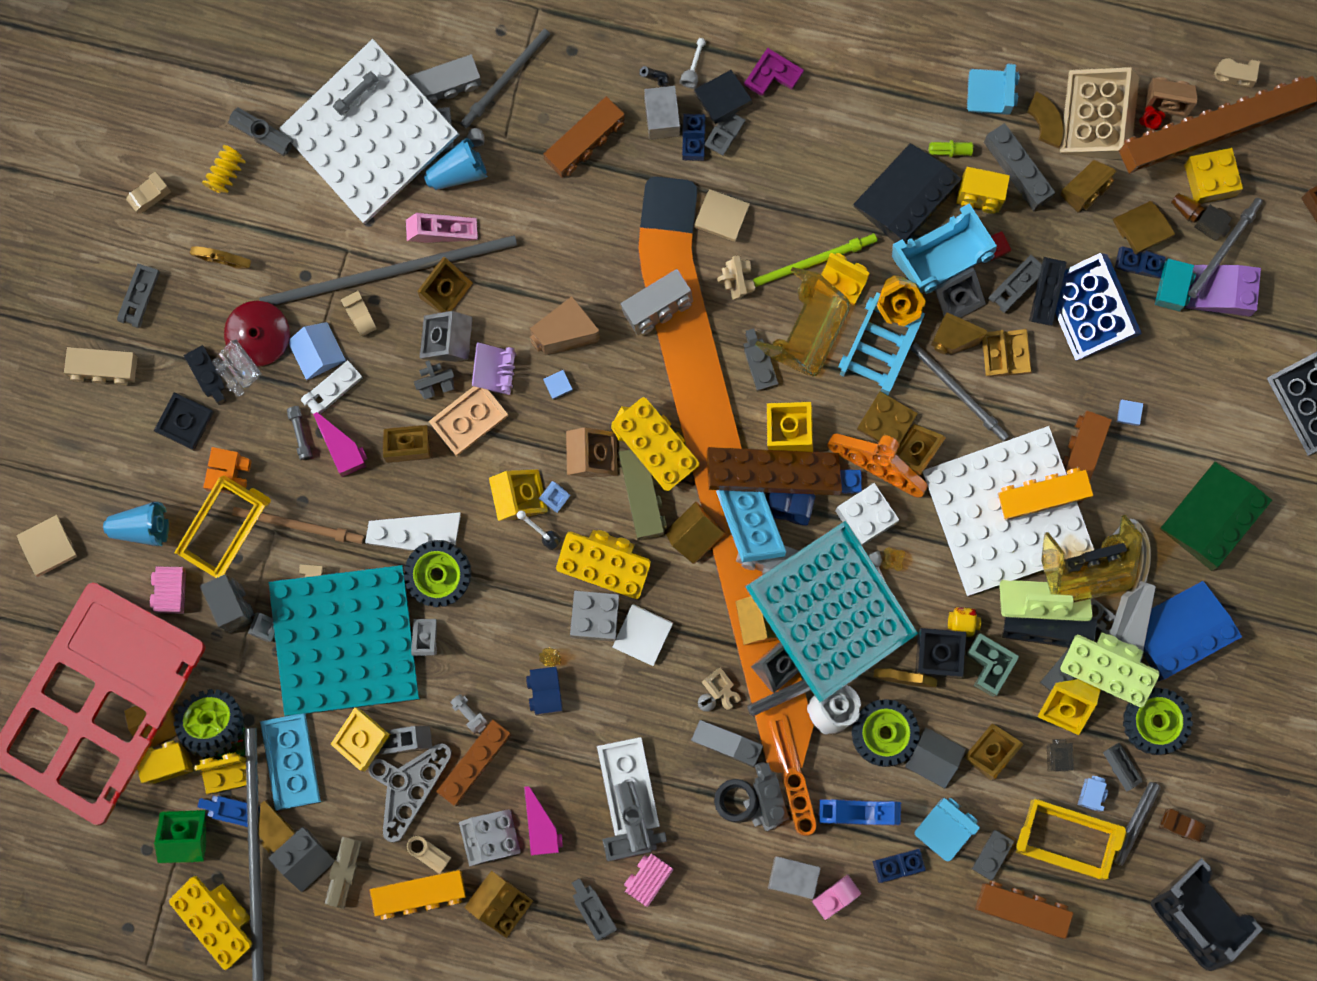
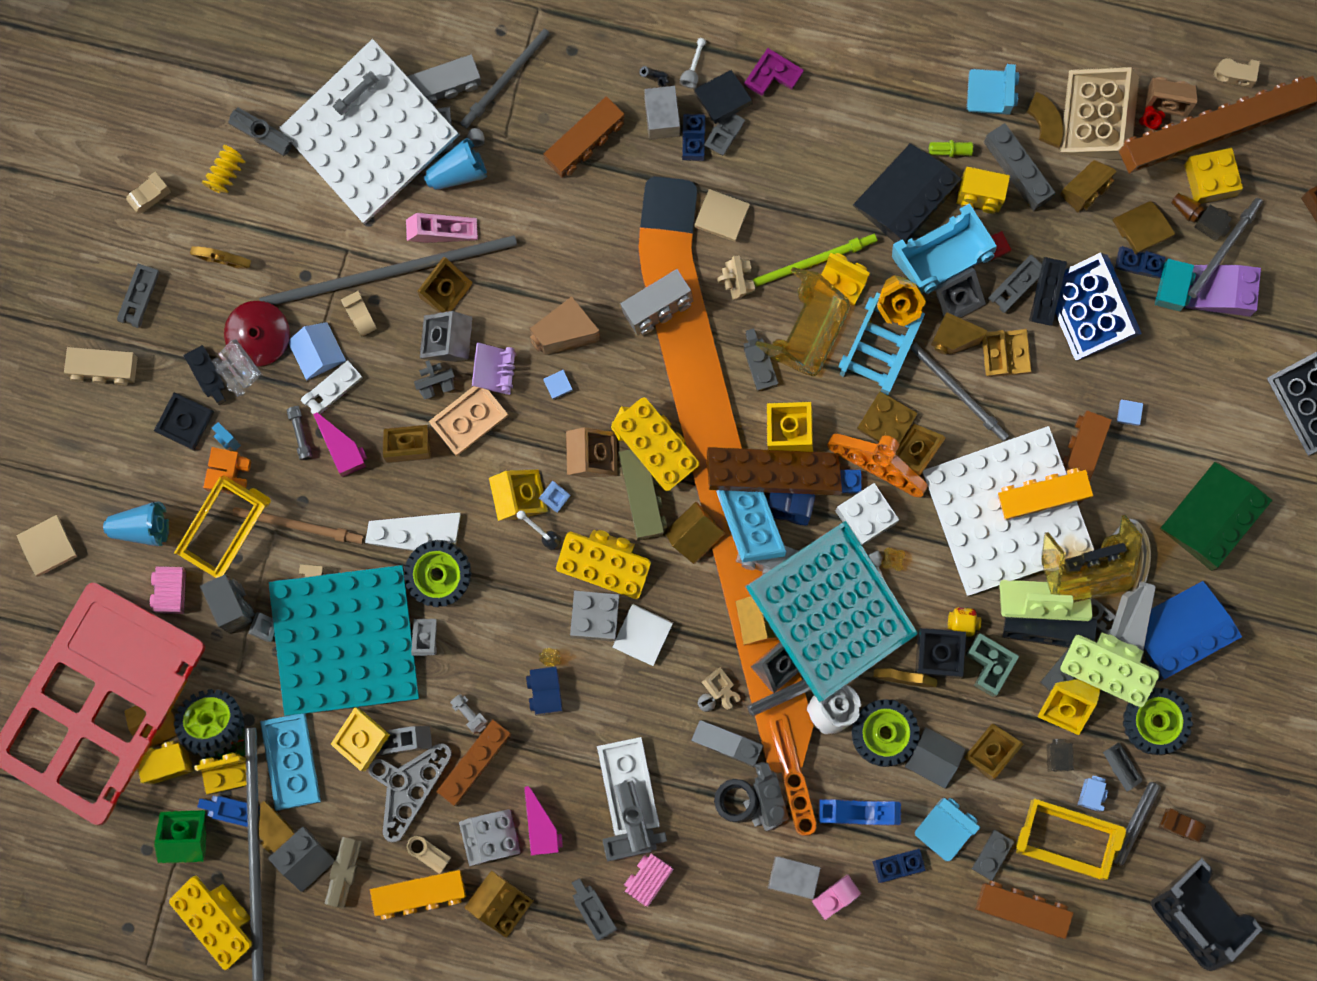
(225, 437): none -> dark azure plate

